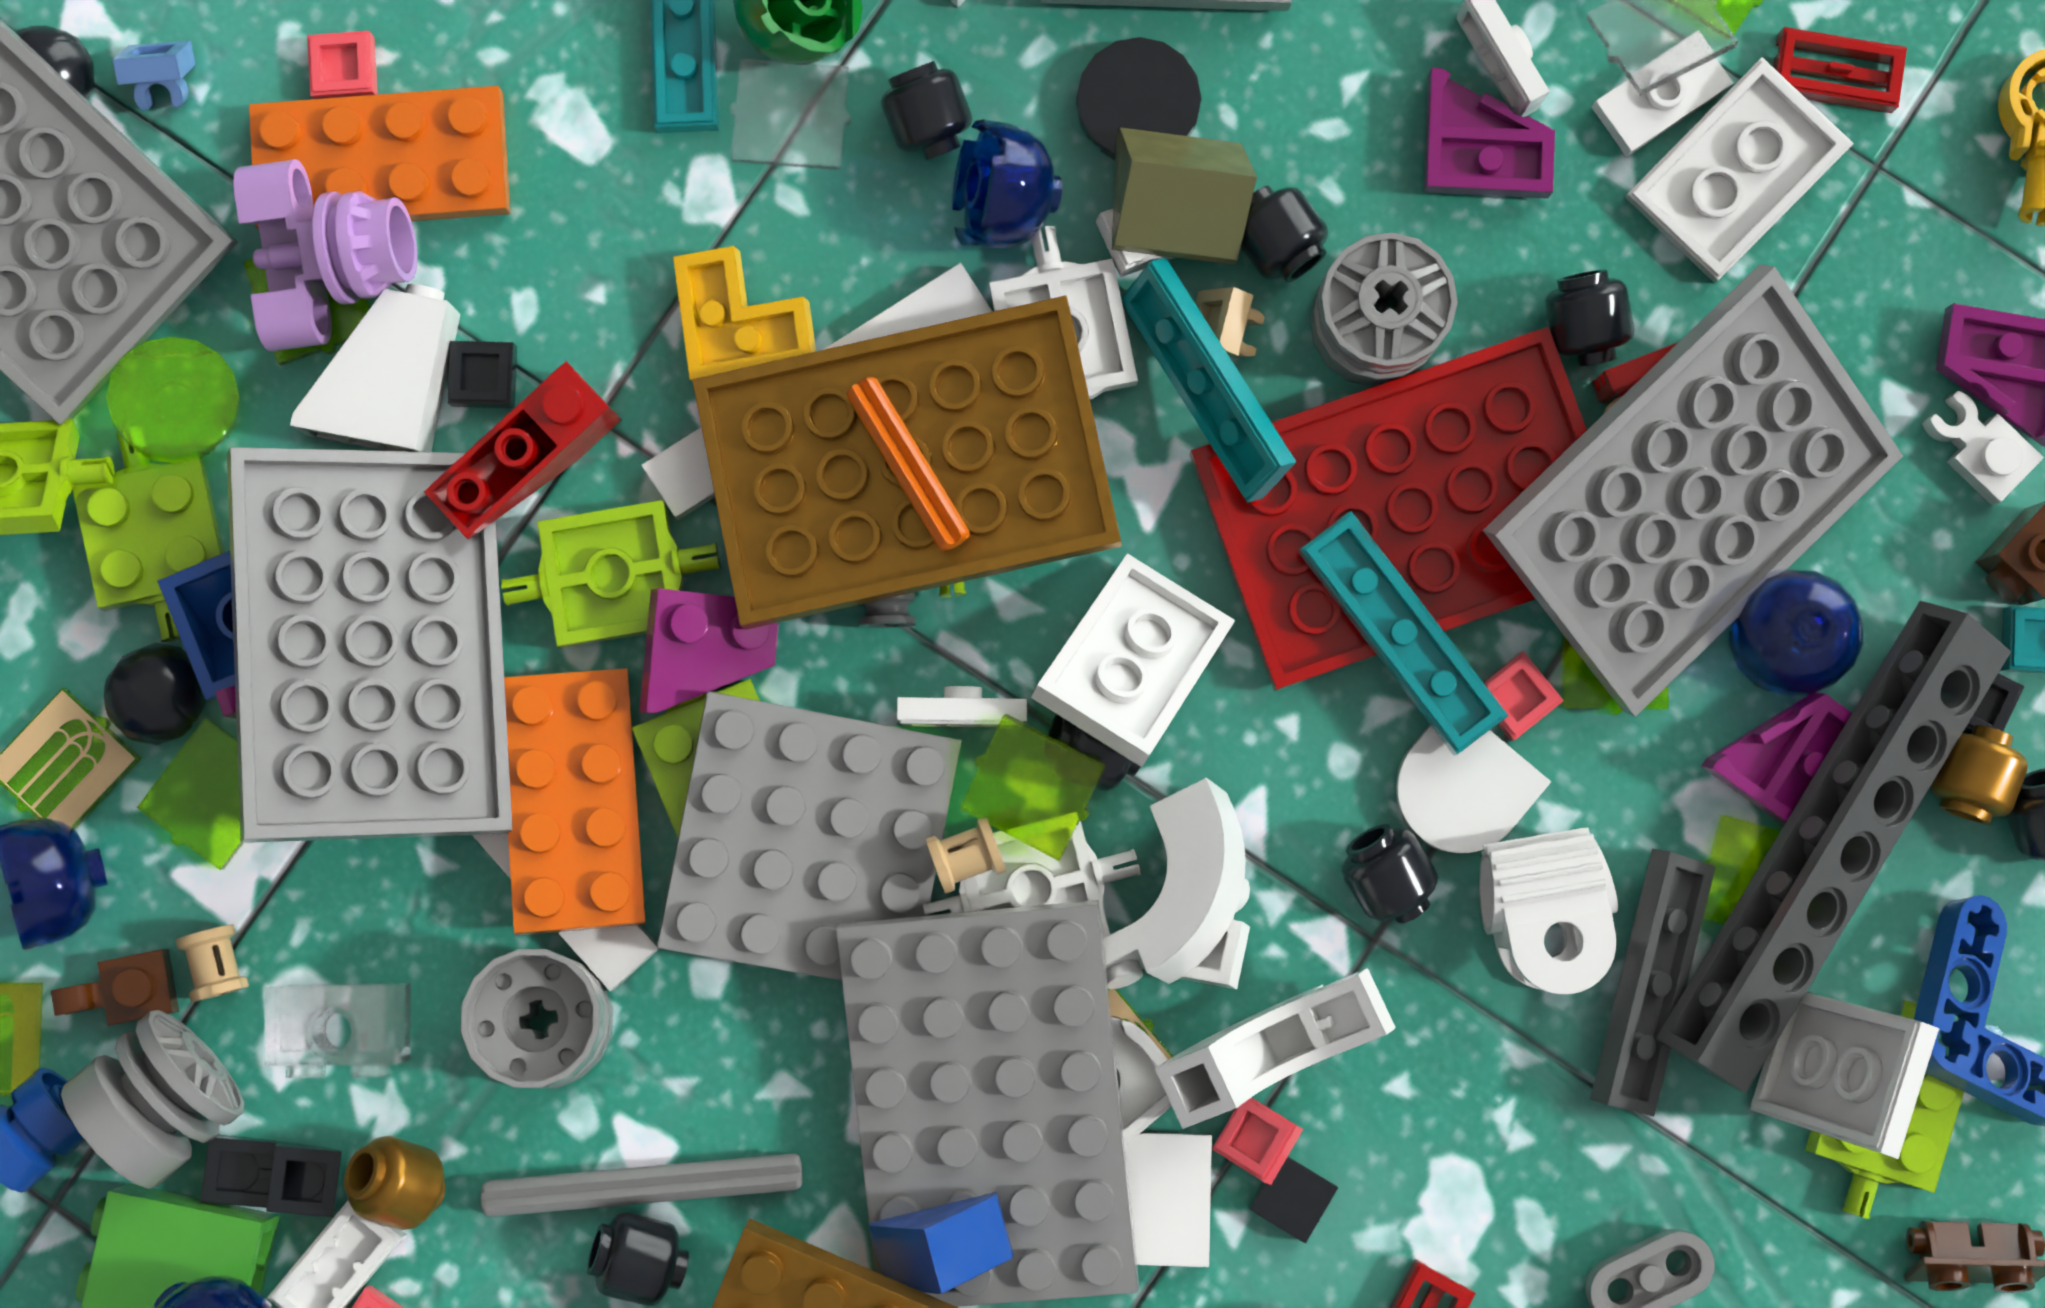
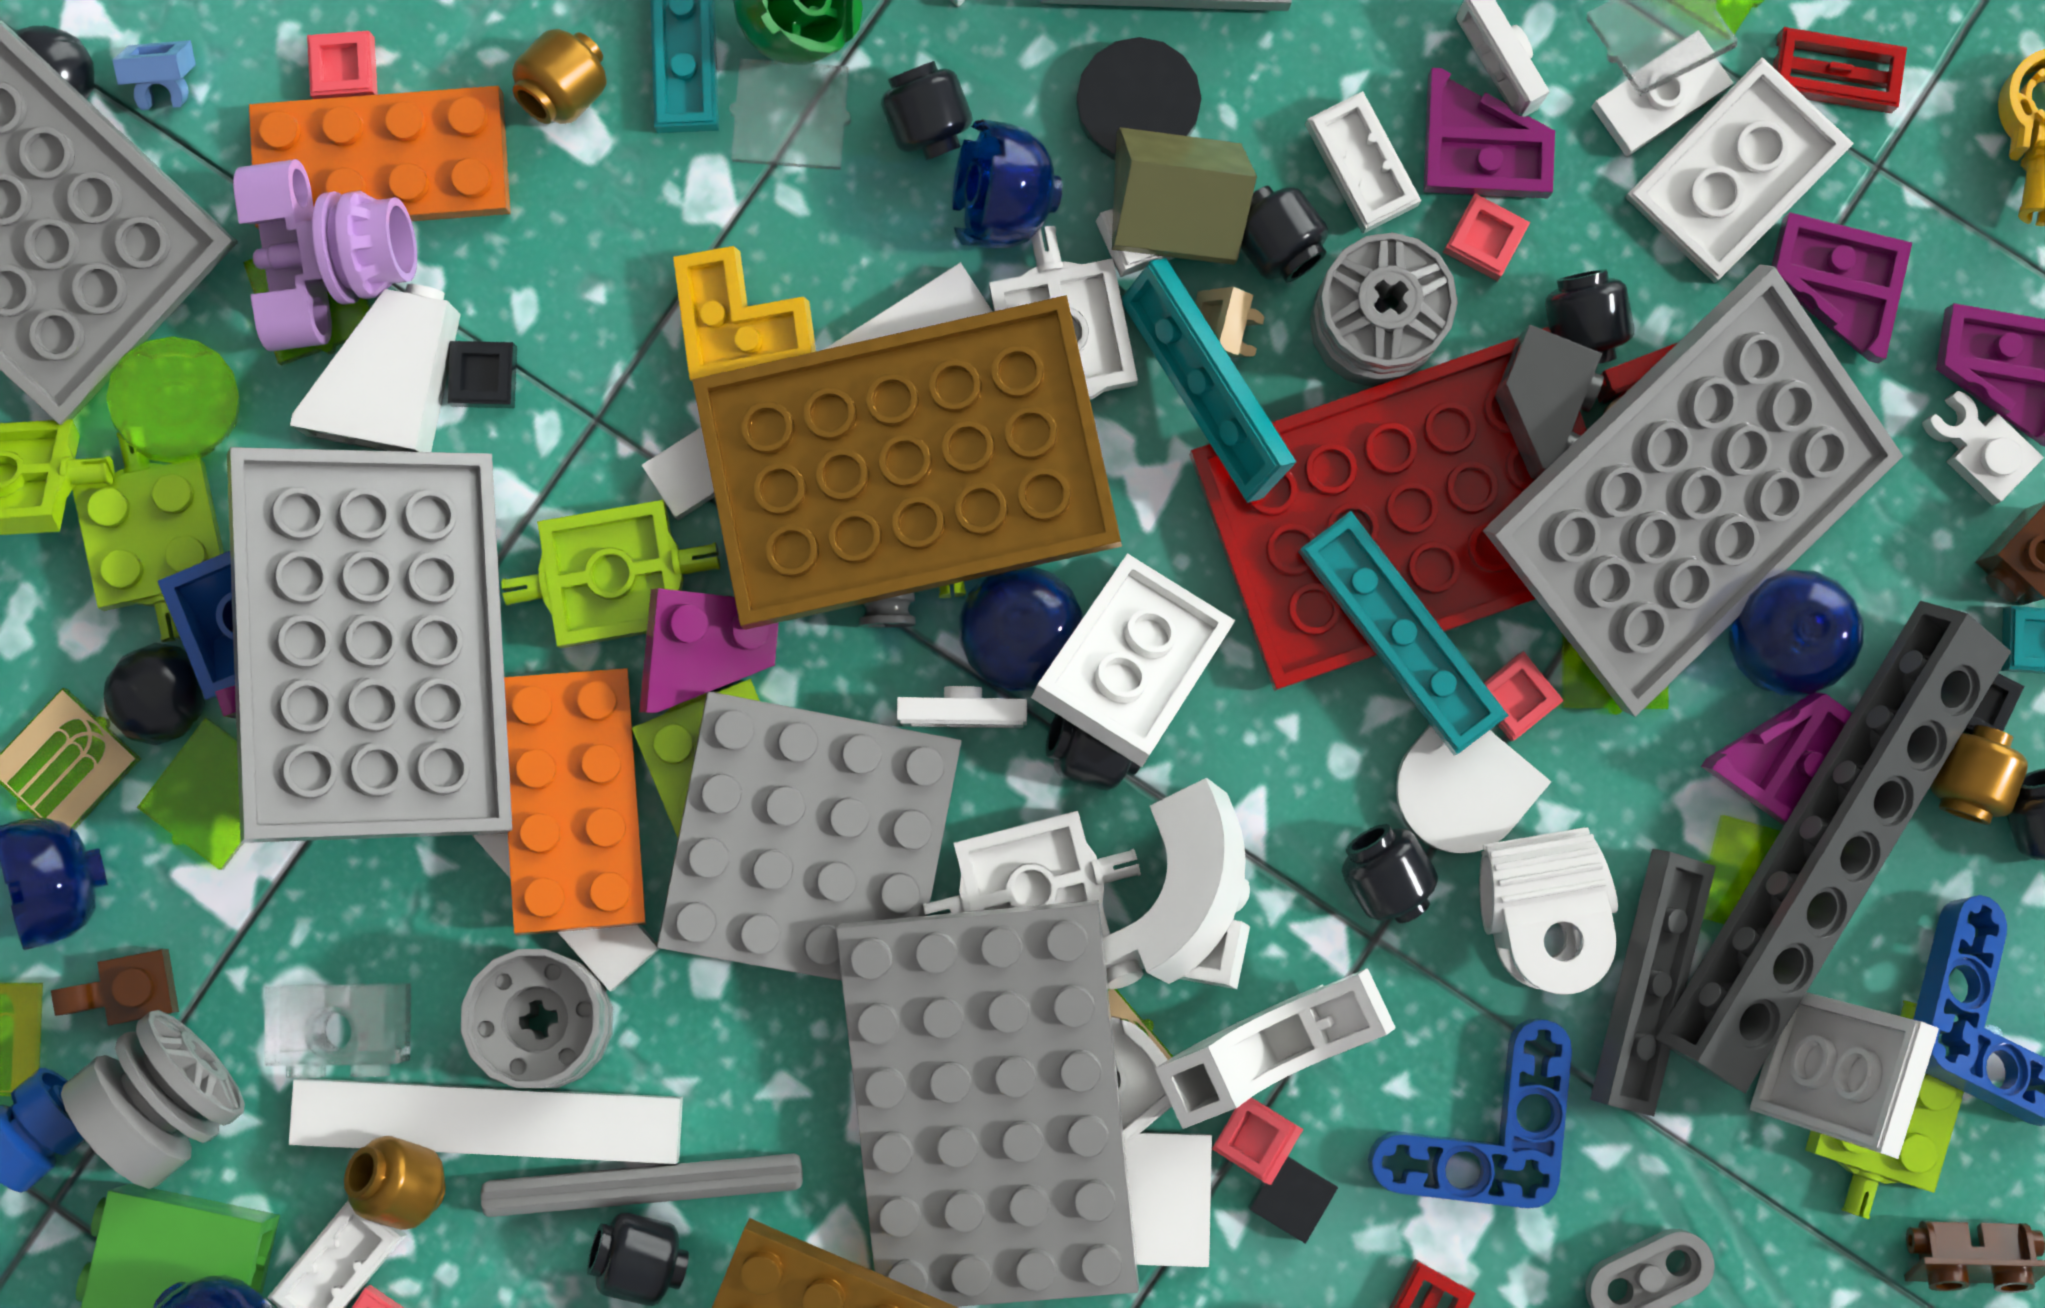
(212, 963): tan bush -> none
(271, 1175): black slope -> none
(488, 1120): none -> white tile
(523, 451): red slope -> none
(559, 76): none -> pearl gold head
(908, 464): orange axle -> none
(943, 1244): blue slope -> none
(965, 855): tan bush -> none
(1017, 626): none -> clear blue cylinder
(1032, 787): clear neon green piece -> none
(1363, 162): none -> white plate
(1486, 237): none -> coral tile
(1514, 1143): none -> blue beam
(1544, 392): none -> dark grey slope
(1844, 279): none -> magenta wing

